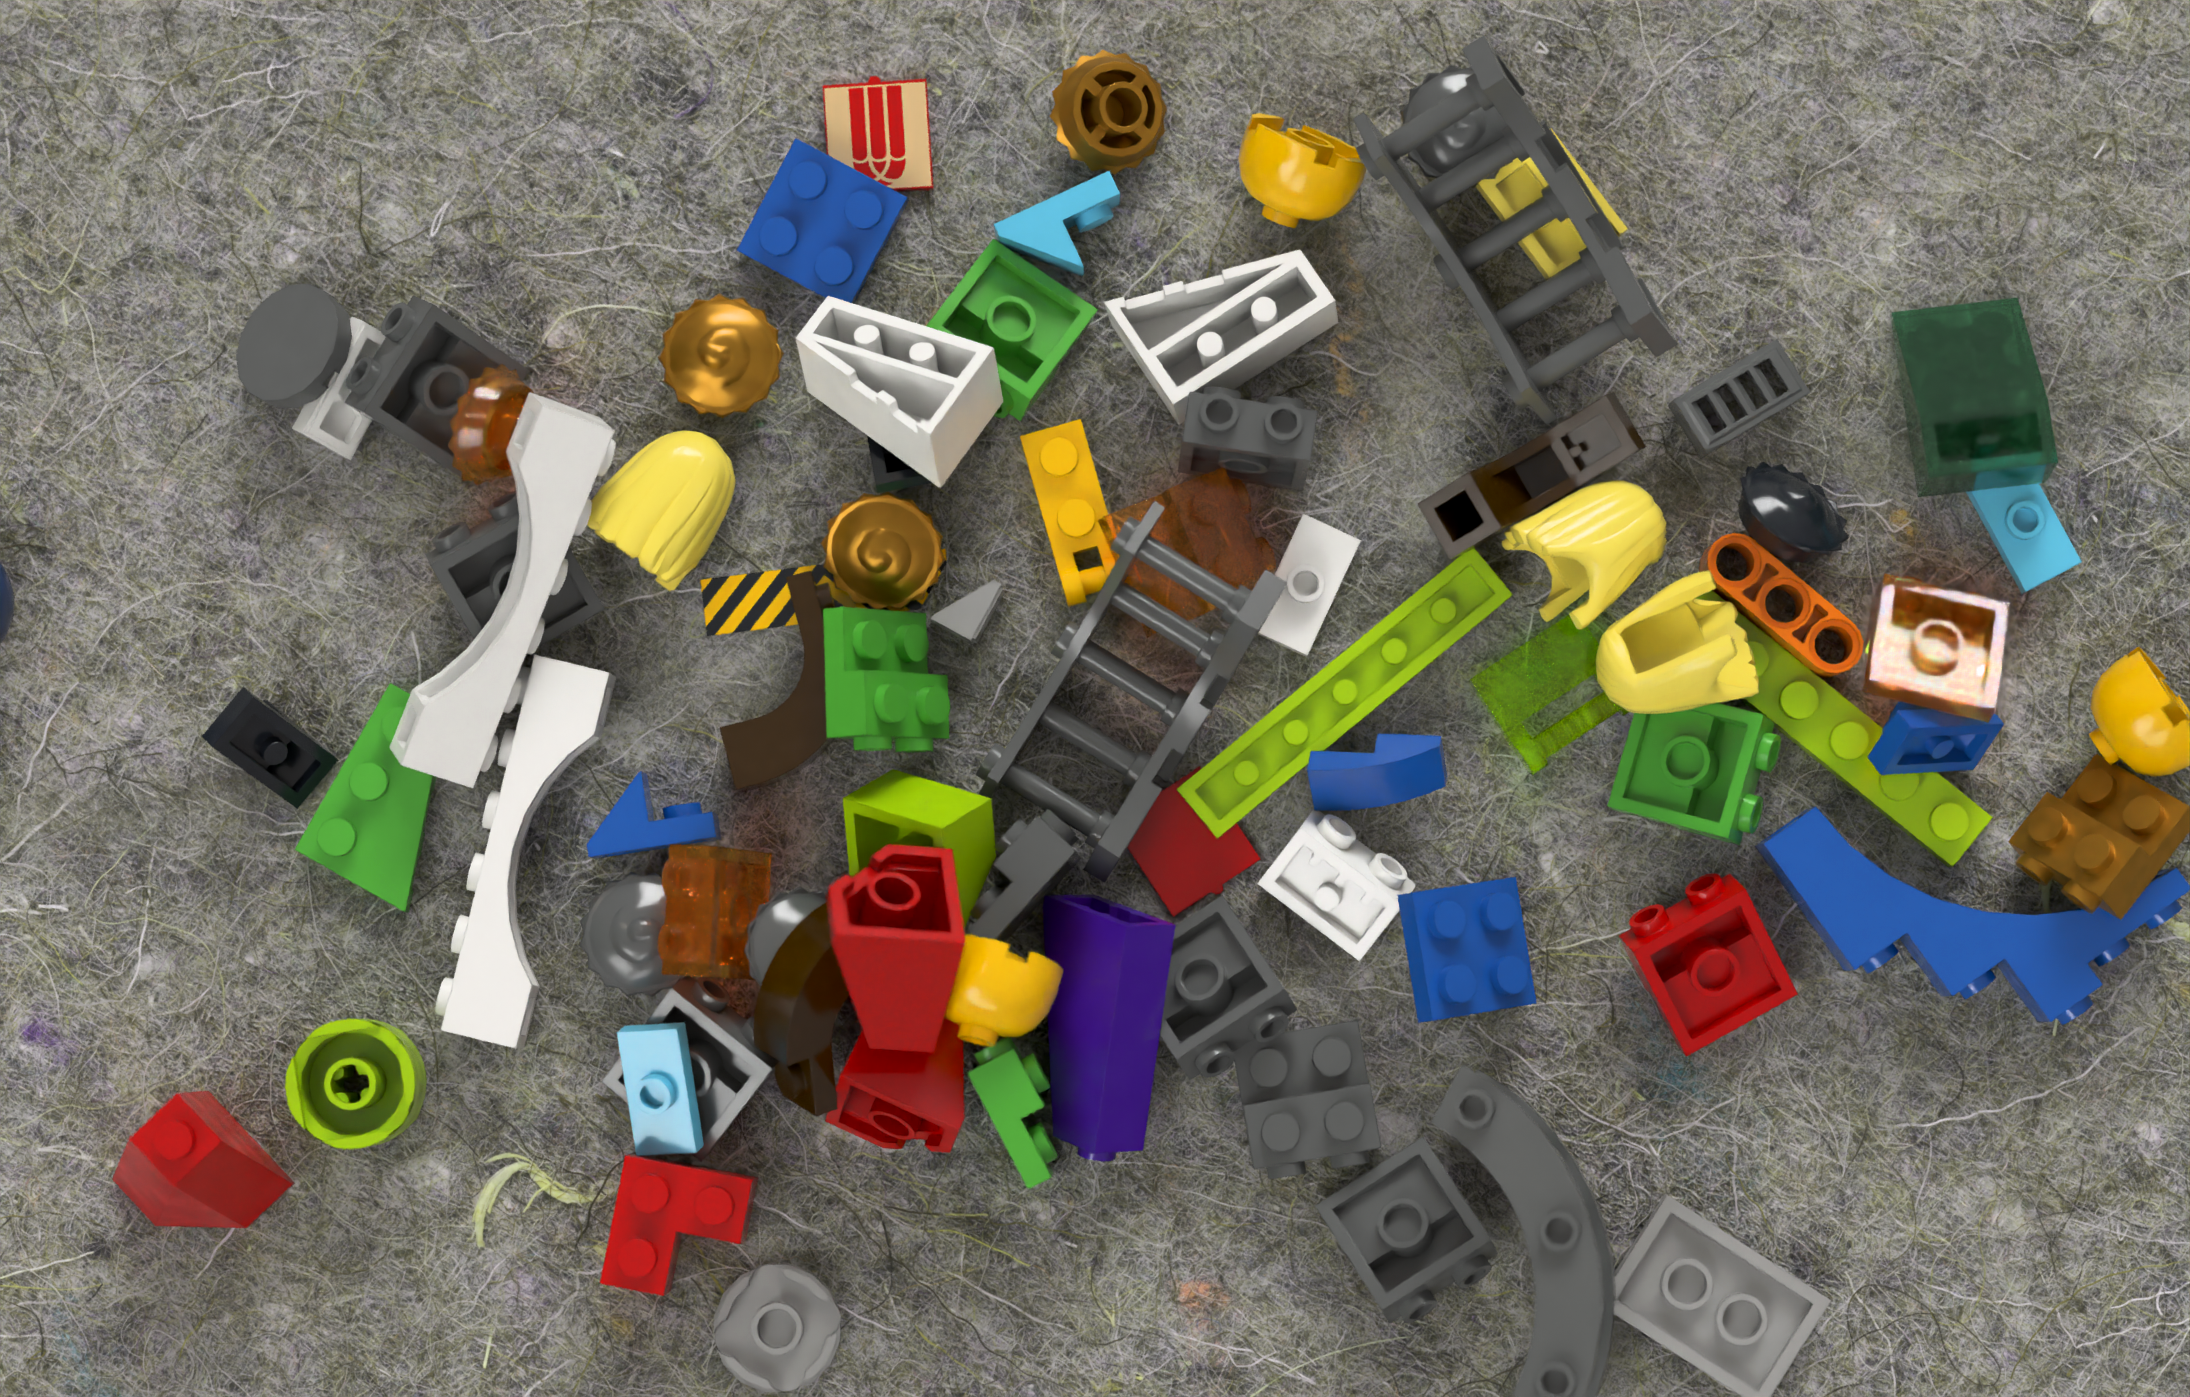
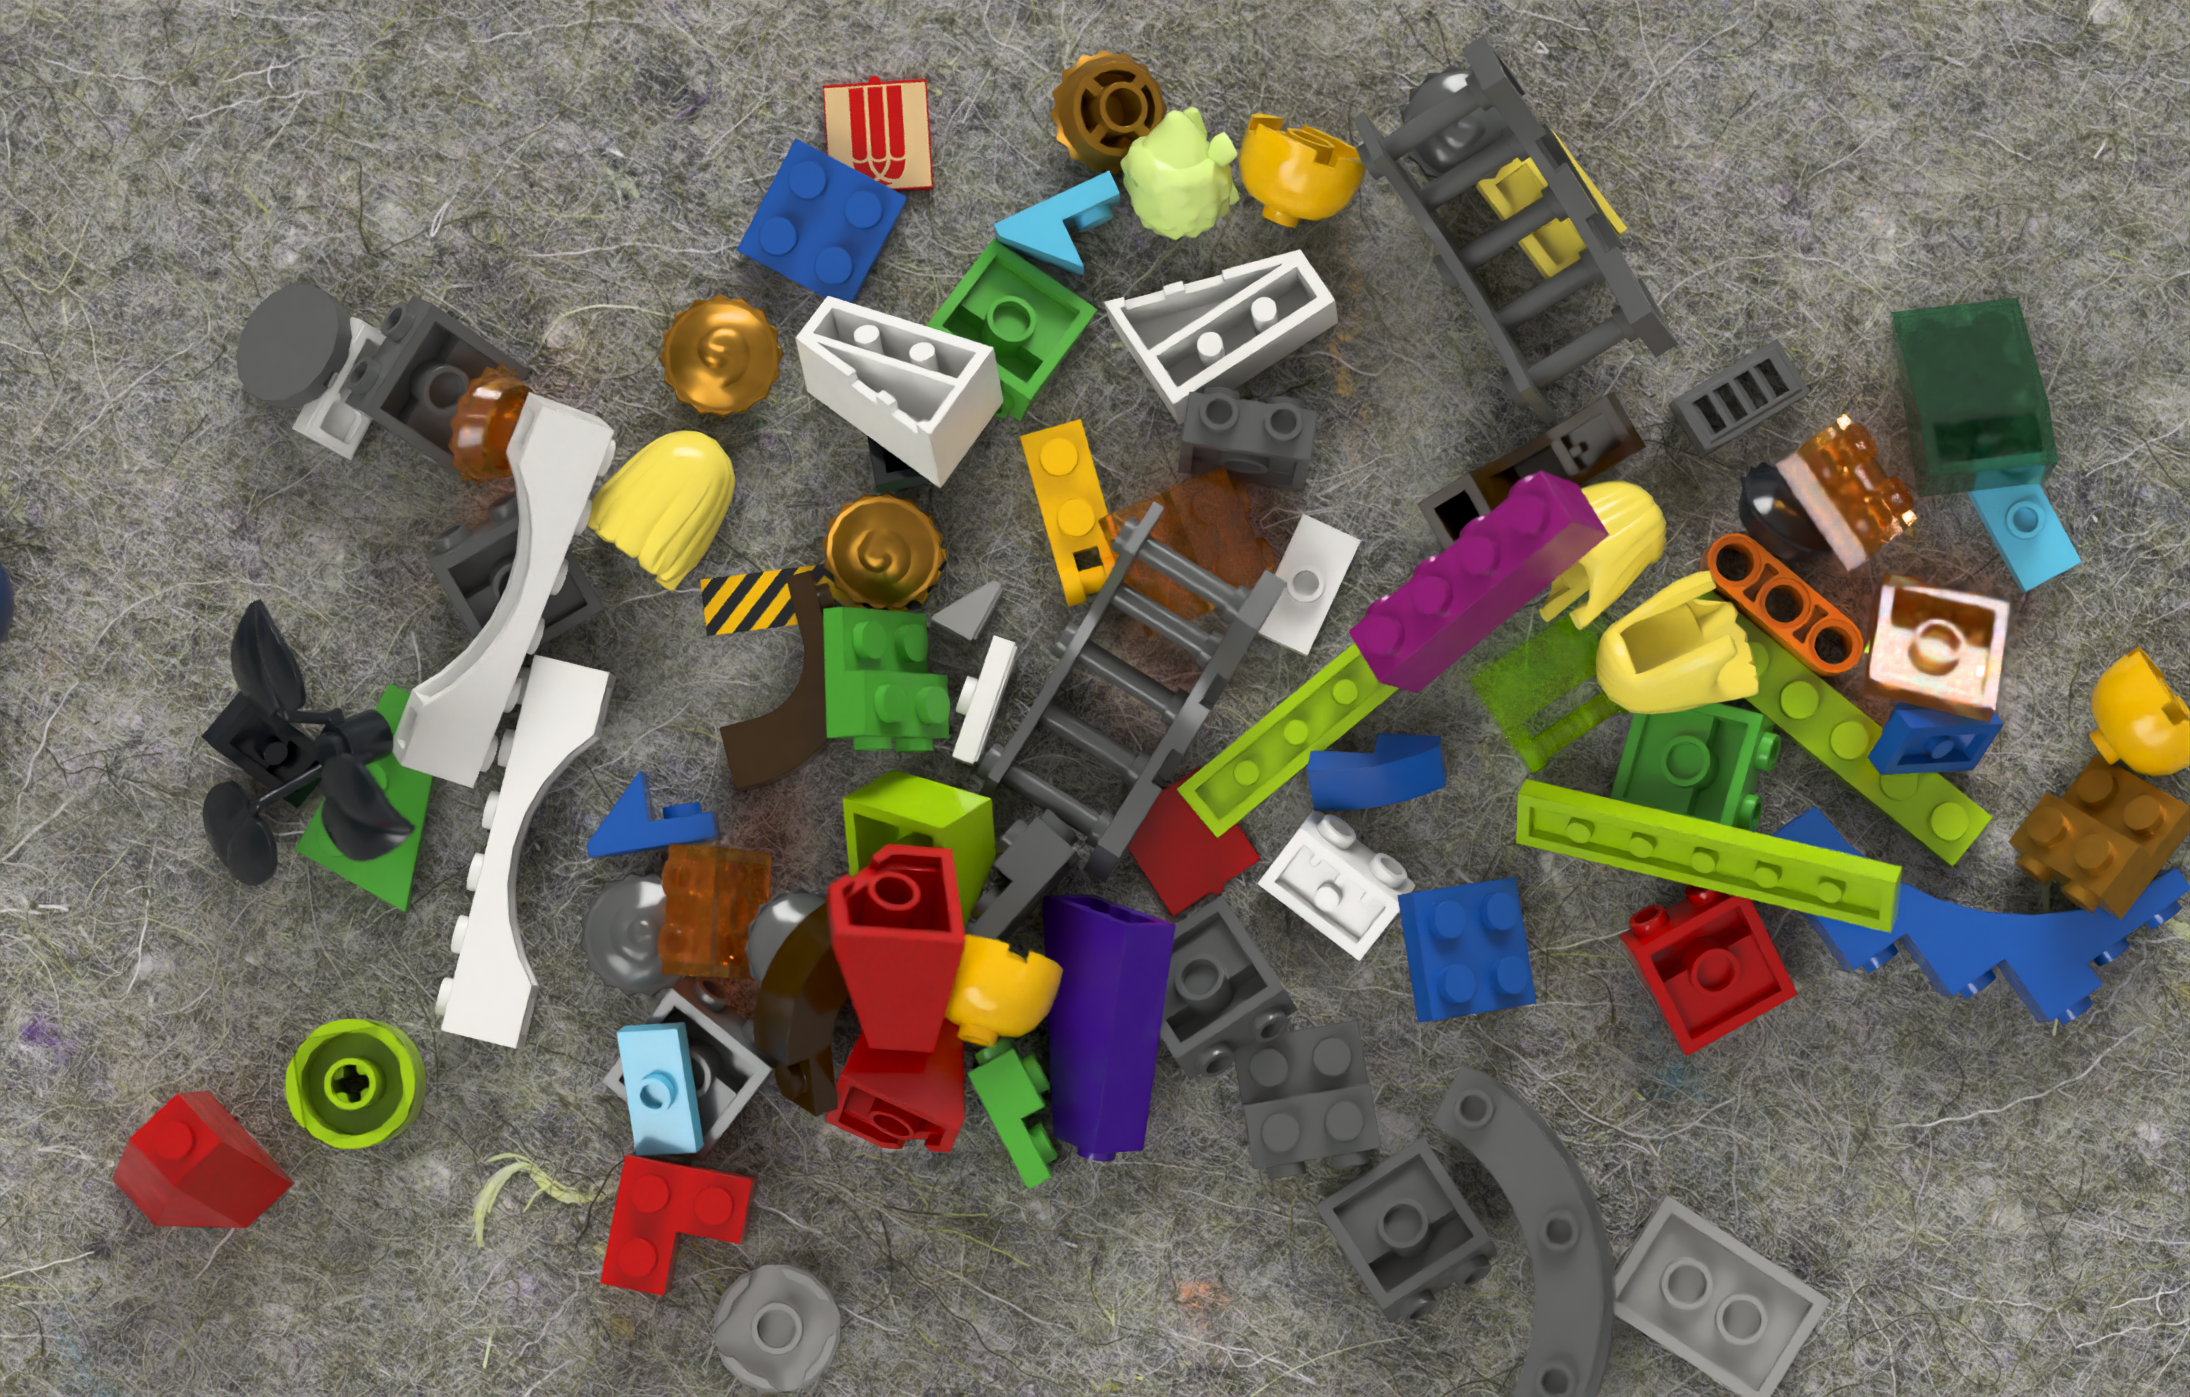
(355, 807): none -> black plant
(982, 699): none -> white plate
(1179, 178): none -> yellowish green animal
(1478, 581): none -> magenta brick
(1709, 855): none -> lime plate
(1848, 490): none -> clear orange plate

